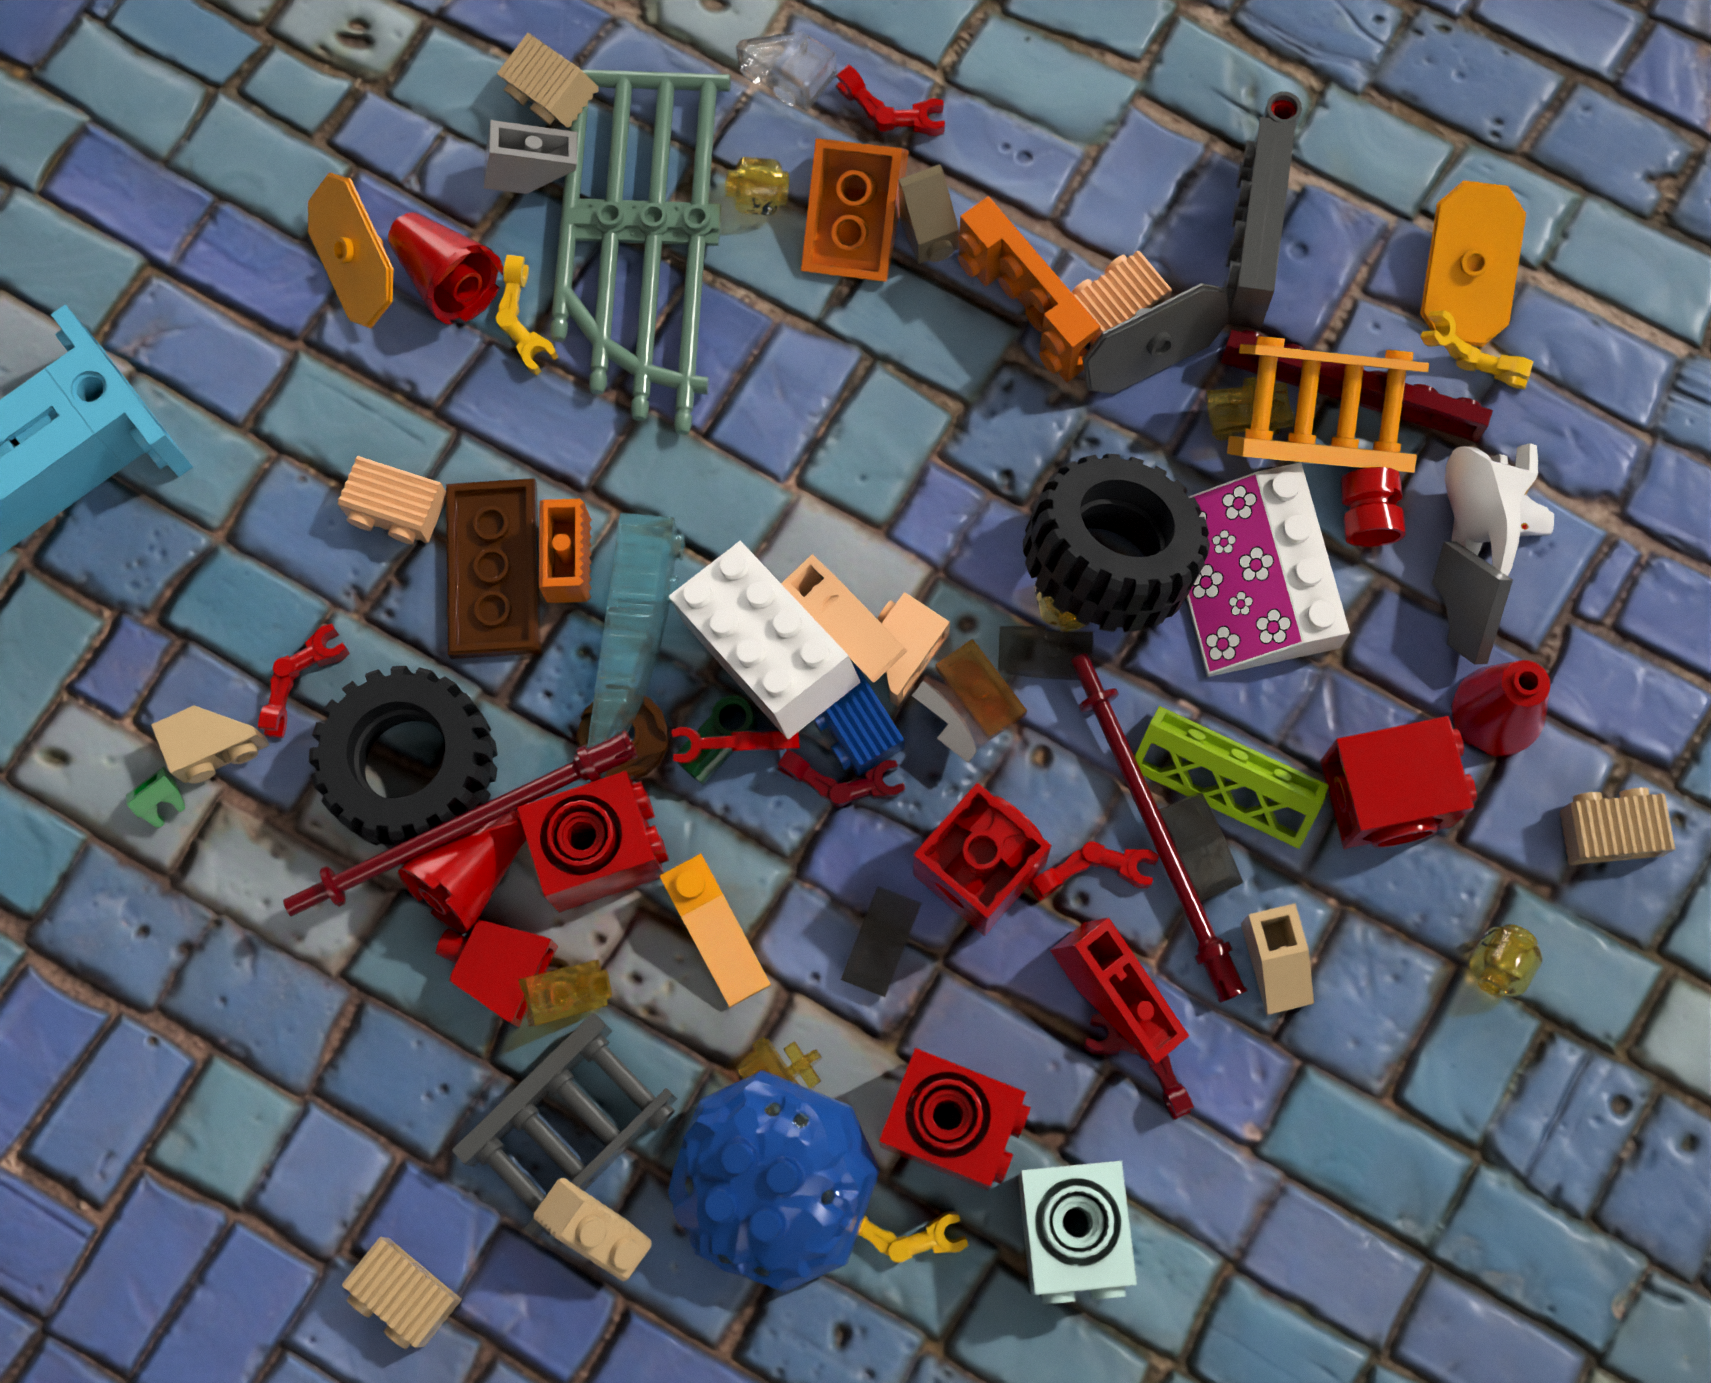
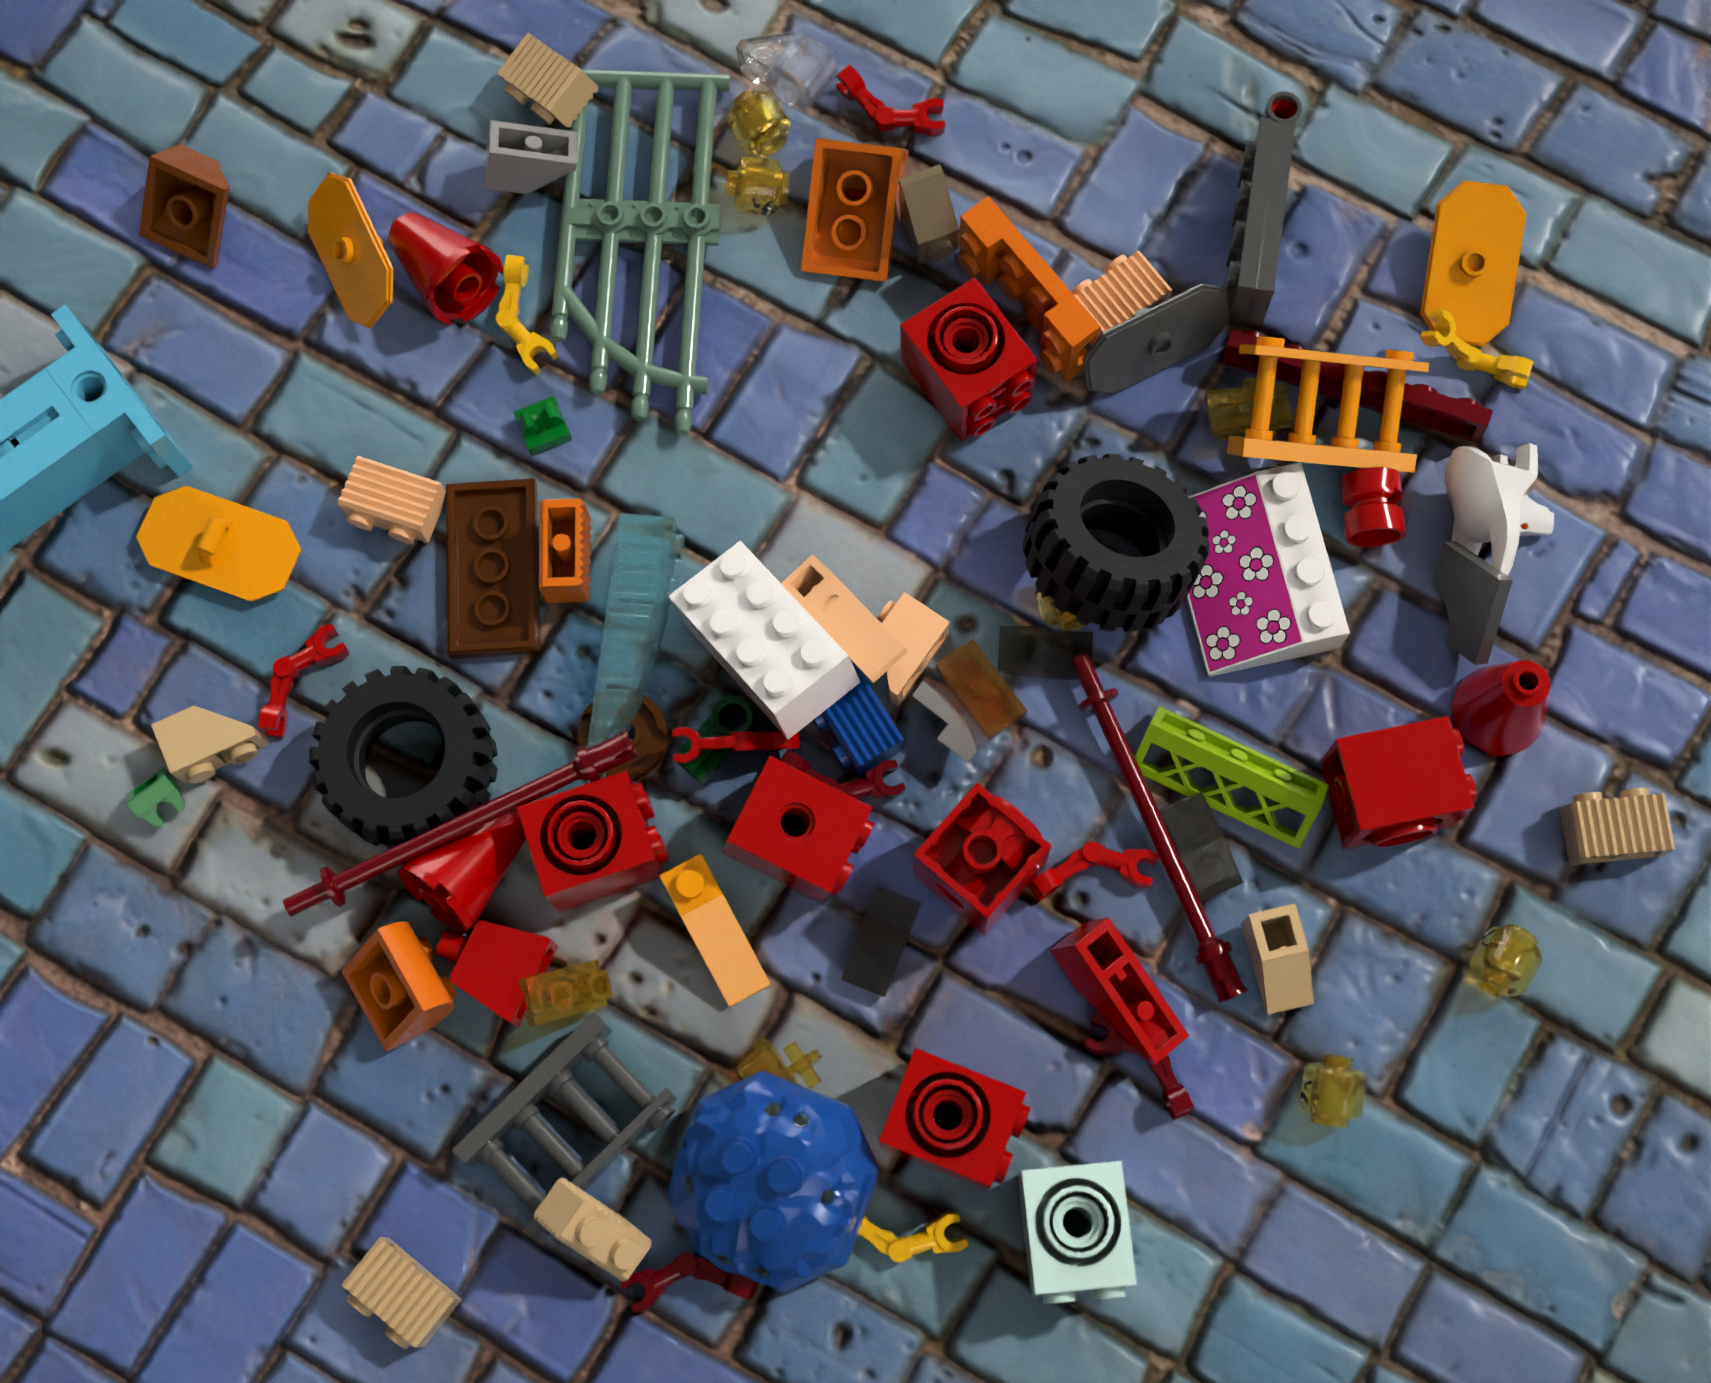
(185, 204): none -> dark orange slope
(218, 543): none -> light orange shield
(399, 985): none -> orange brick
(542, 425): none -> green tile
(681, 1267): none -> dark red piece
(759, 123): none -> clear yellow head
(830, 825): none -> red brick
(968, 360): none -> red brick
(1333, 1091): none -> clear yellow head

